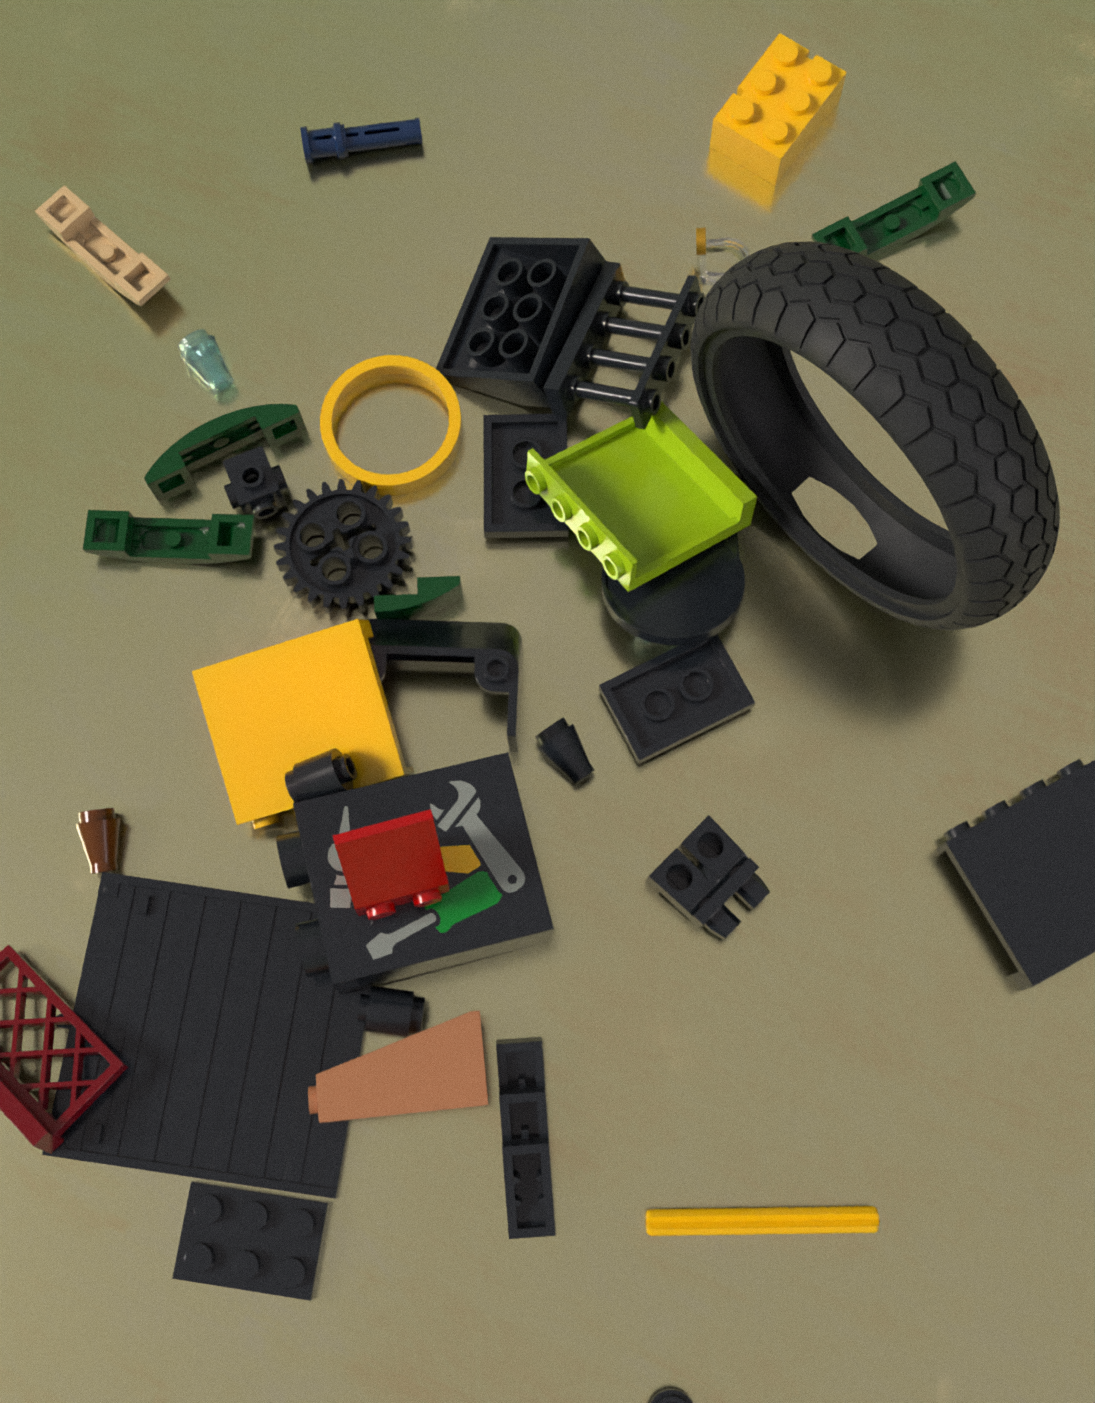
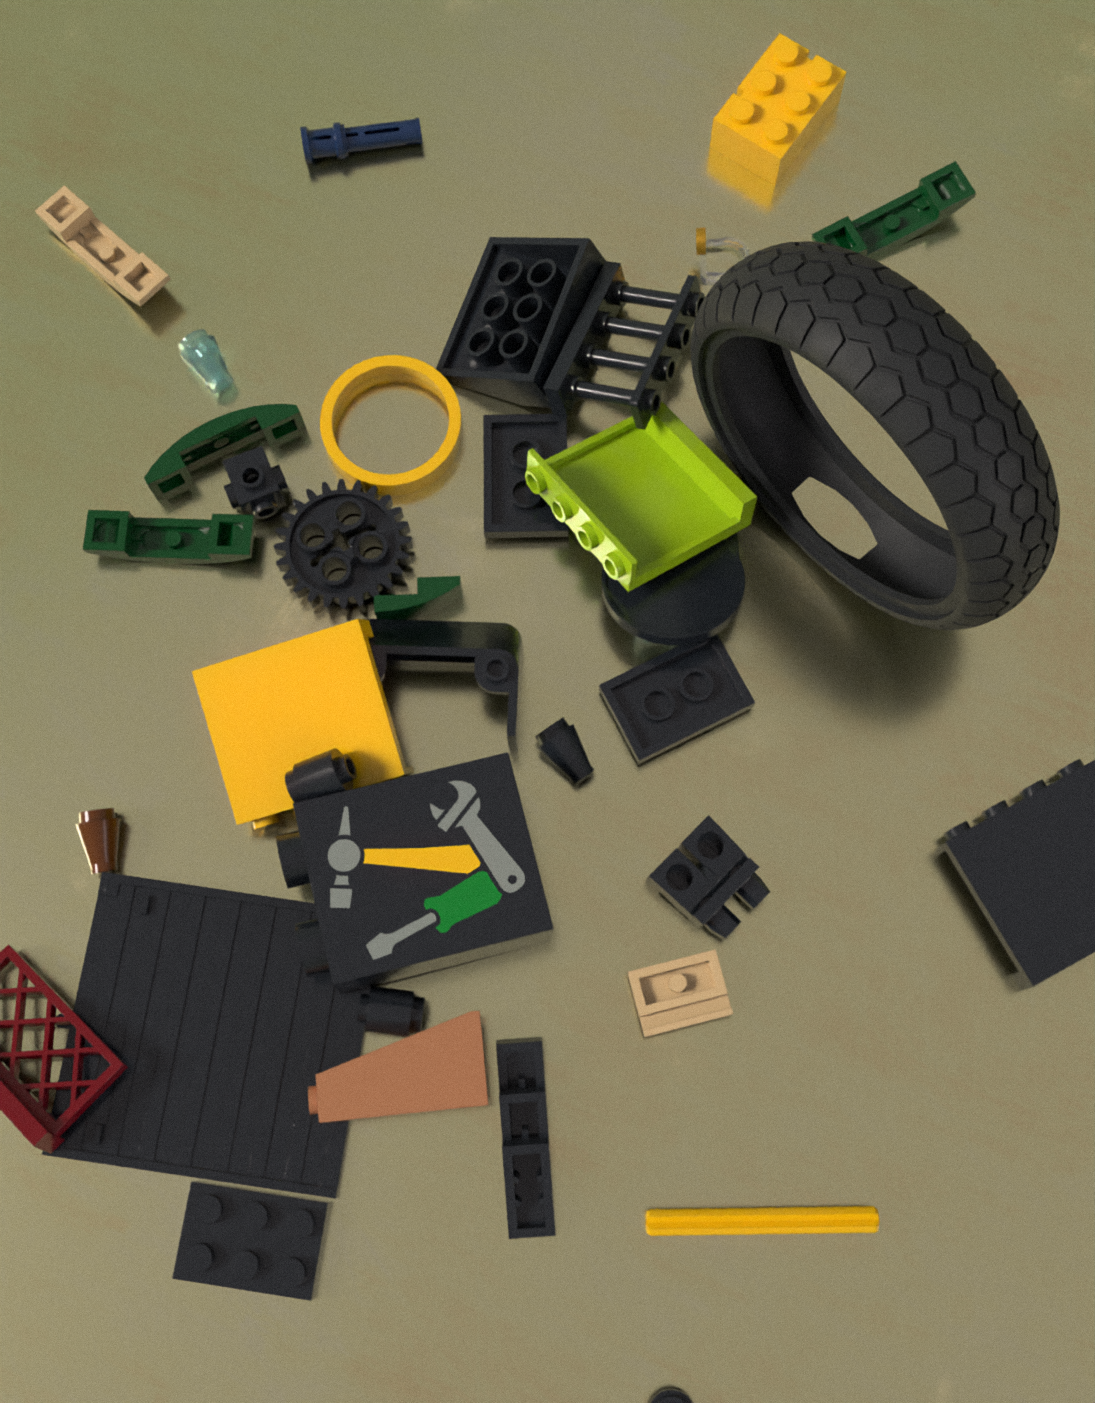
(392, 864): red slope -> none
(680, 993): none -> tan plate

